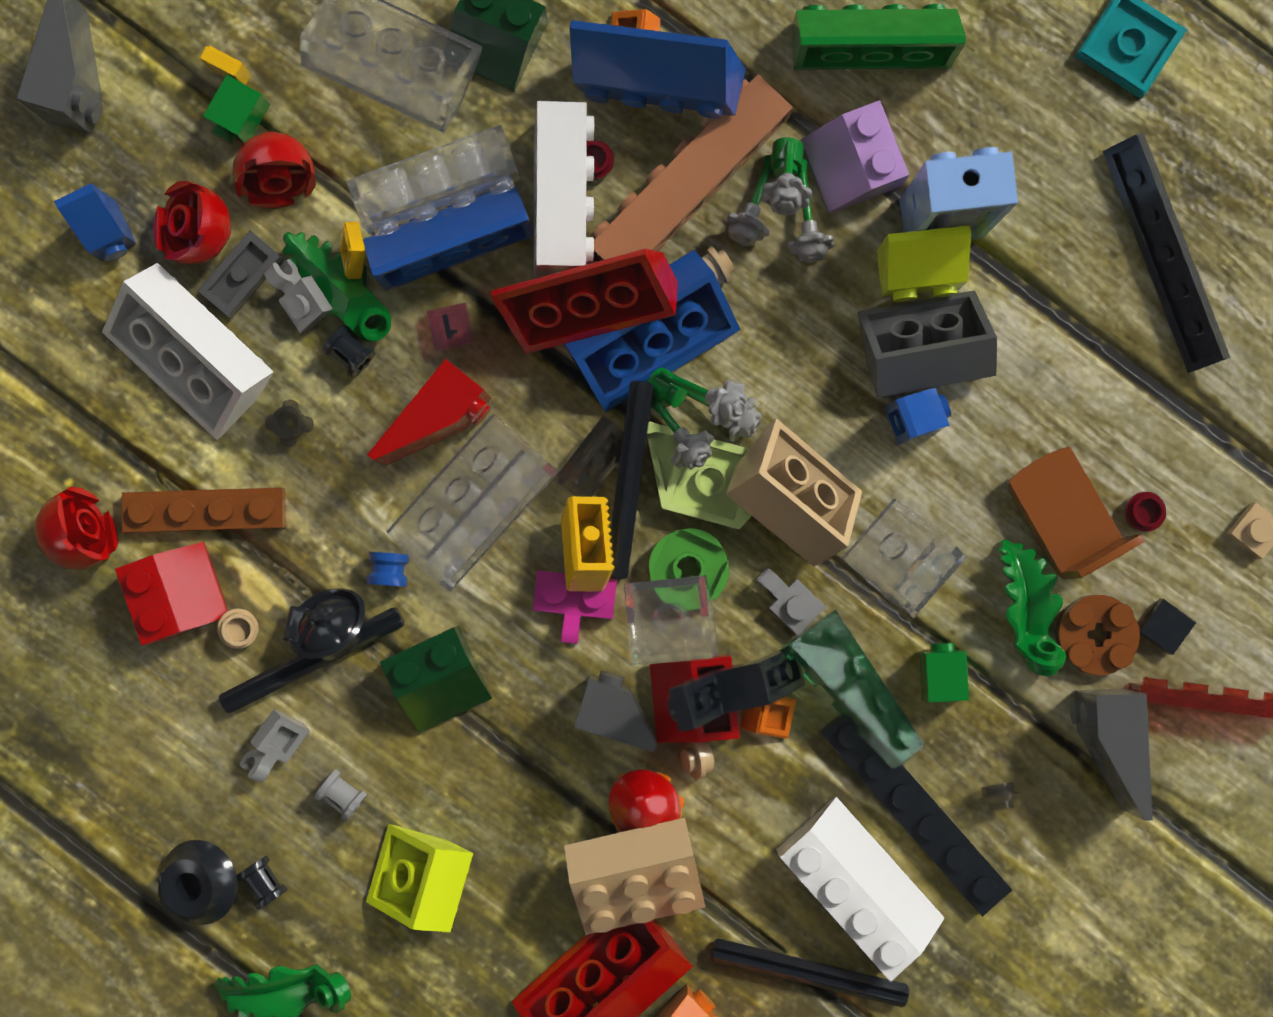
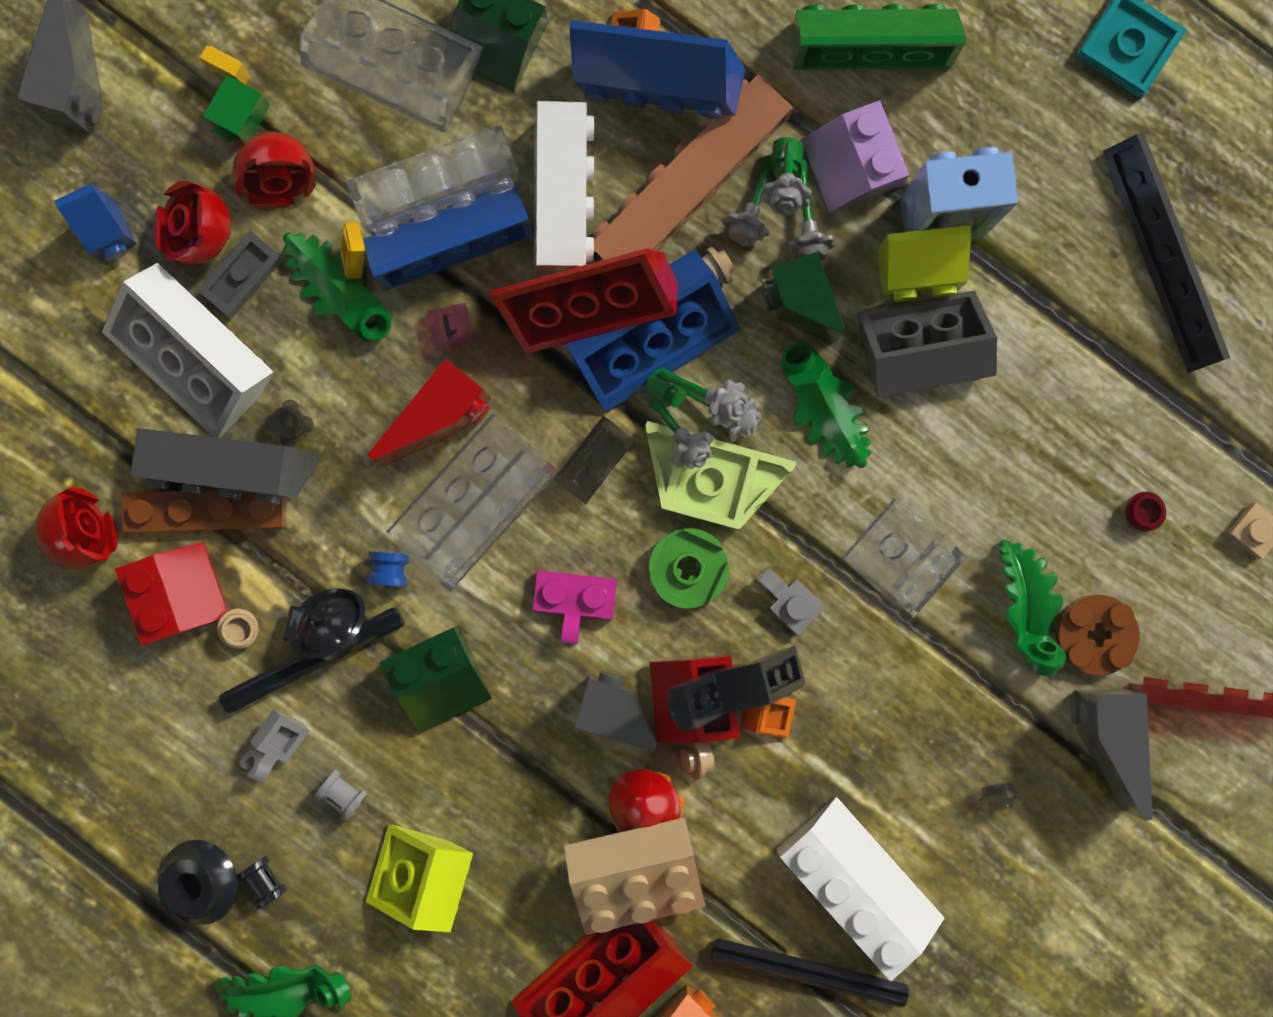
(221, 464): none -> dark grey wedge
(302, 297): light grey plate -> none
(348, 351): black bush -> none
(586, 543): yellow brick -> none
(602, 158): dark red plate -> none
(629, 475): black axle -> none
(670, 620): clear slope -> none
(796, 494): tan slope -> none
(804, 297): none -> dark green slope
(825, 406): none -> green plant
(846, 674): clear green wing -> none
(918, 415): blue slope -> none
(919, 817): black plate -> none
(944, 673): green brick -> none
(1068, 515): dark orange piece -> none
(1166, 626): black tile -> none

